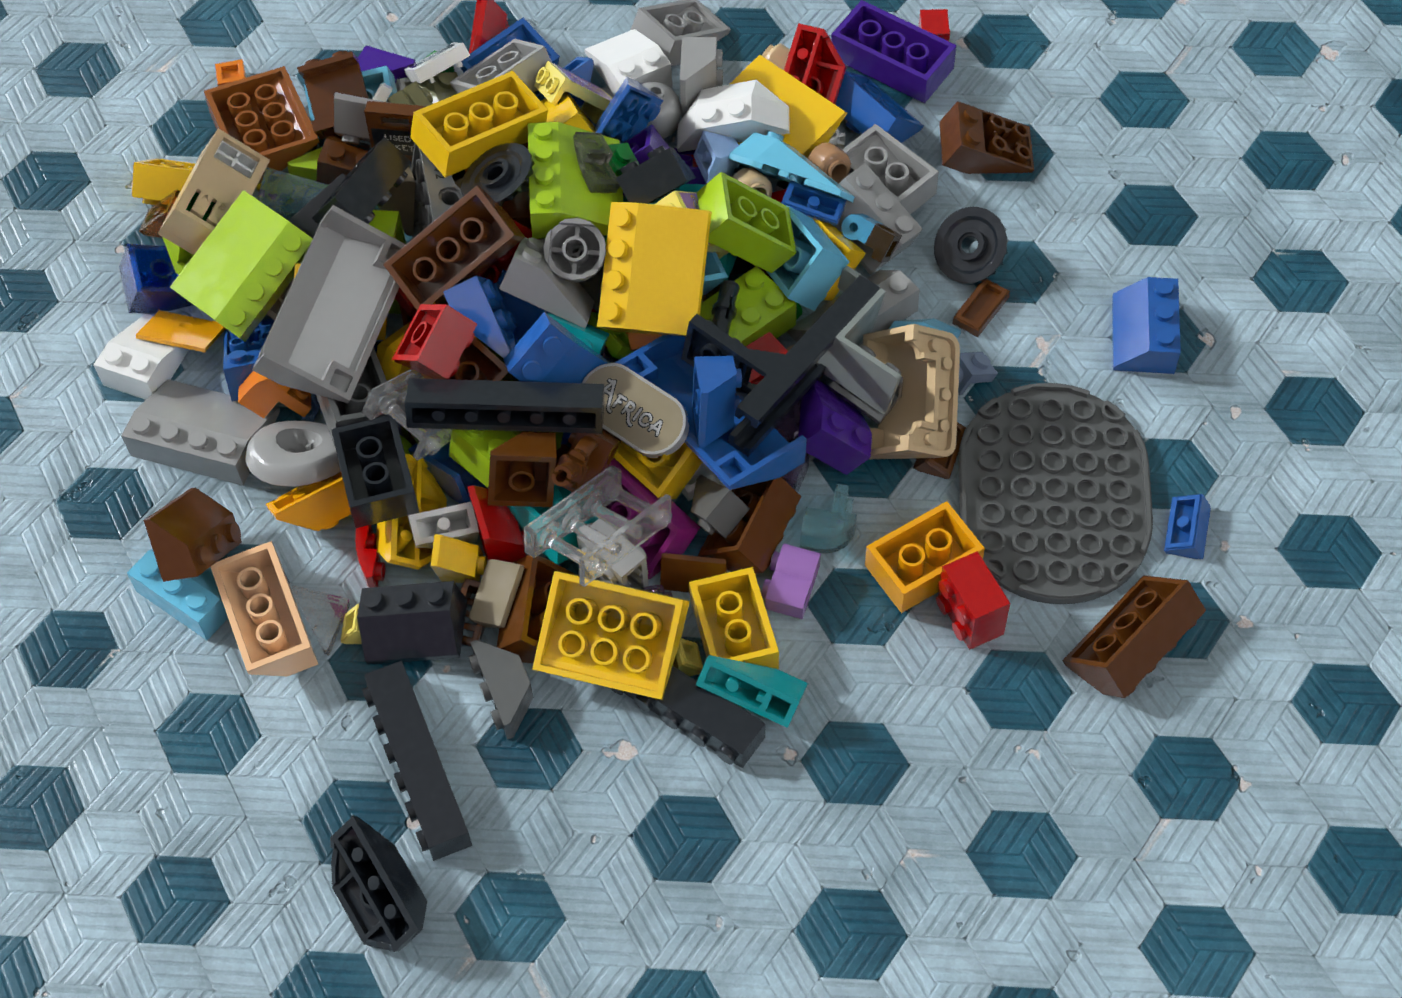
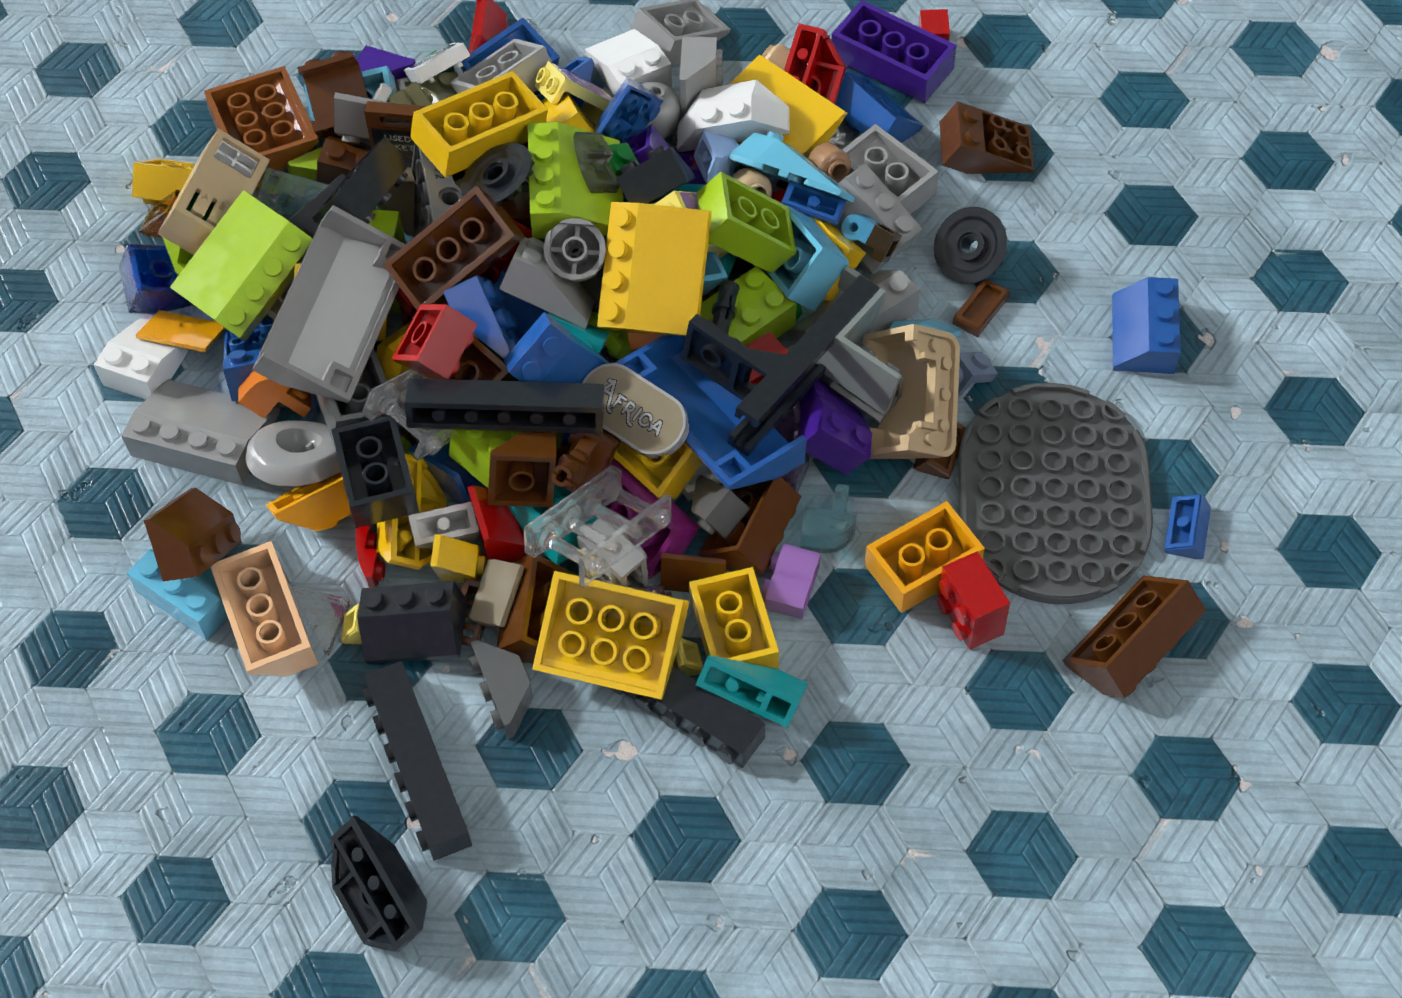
(230, 71): orange plate -> none
(714, 396): blue slope -> none

